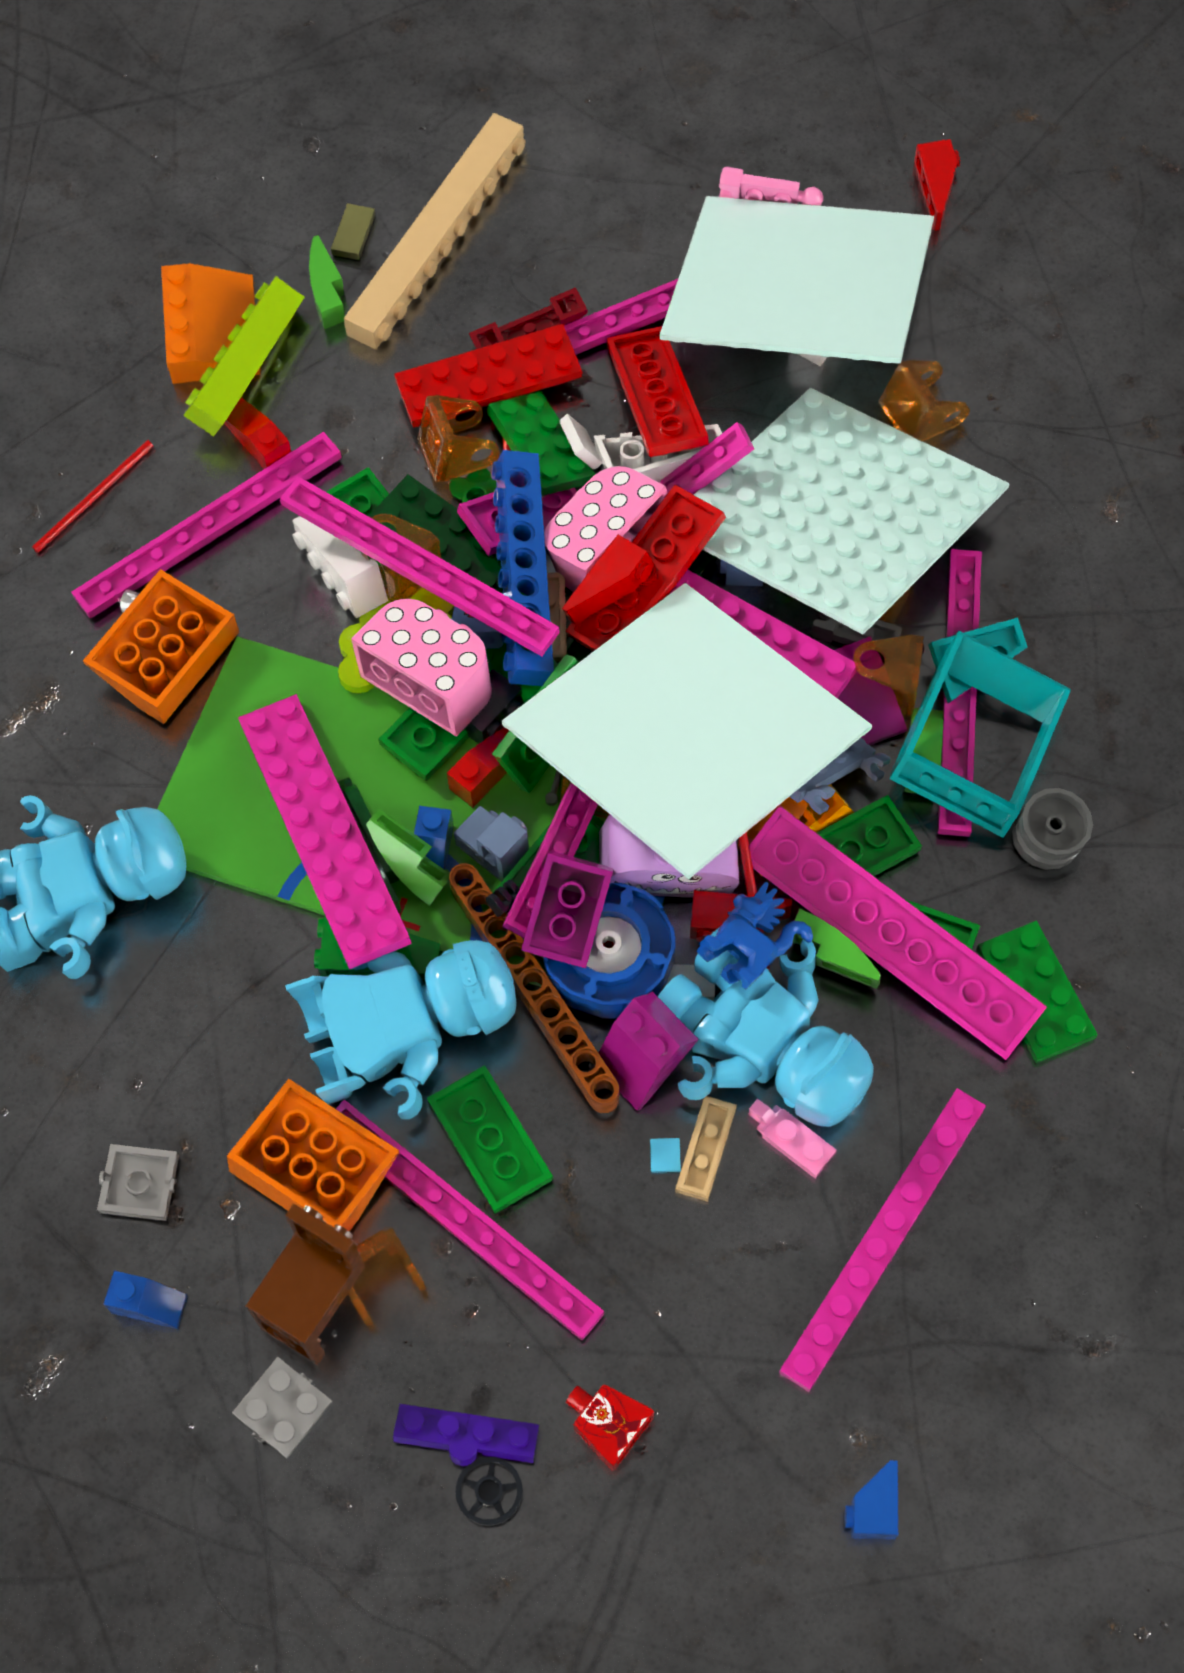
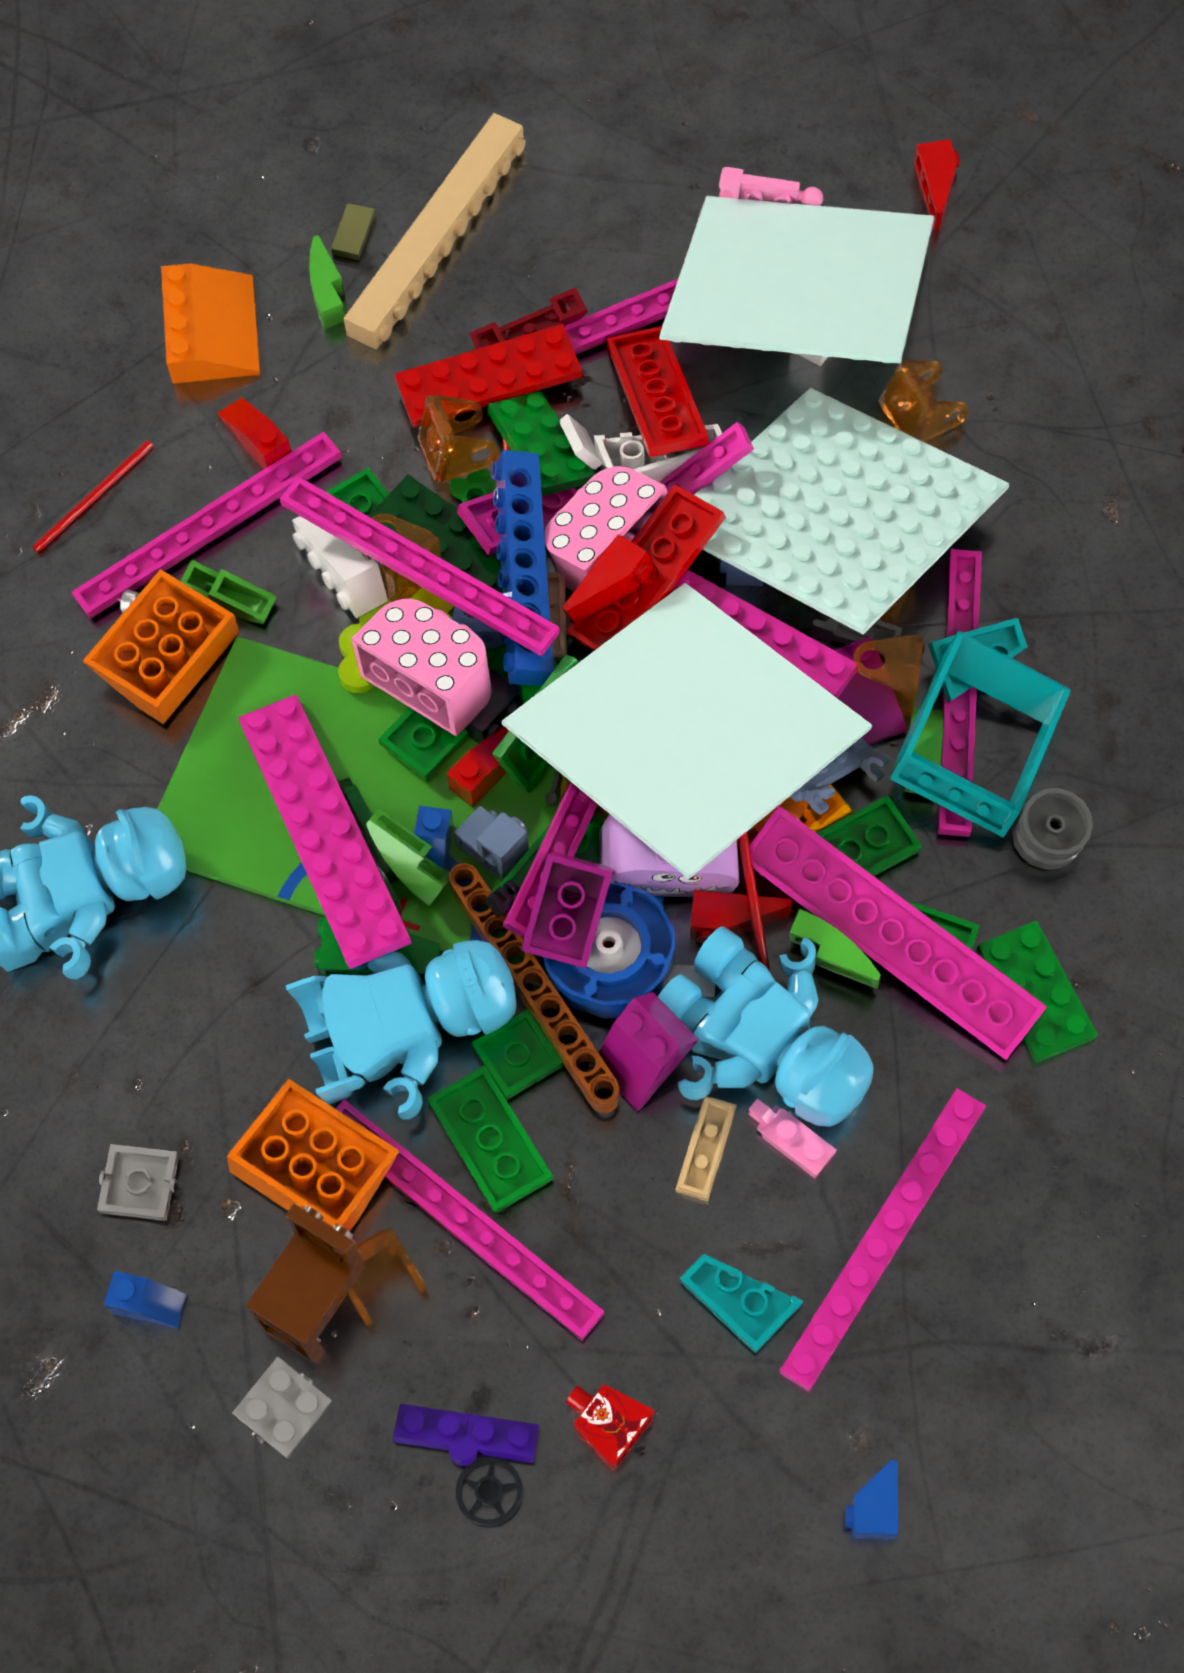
(230, 592): none -> bright green slope
(244, 355): lime brick -> none
(517, 1054): none -> green plate
(665, 1155): medium azure piece -> none
(743, 1304): none -> teal wing
(748, 944): blue animal -> none

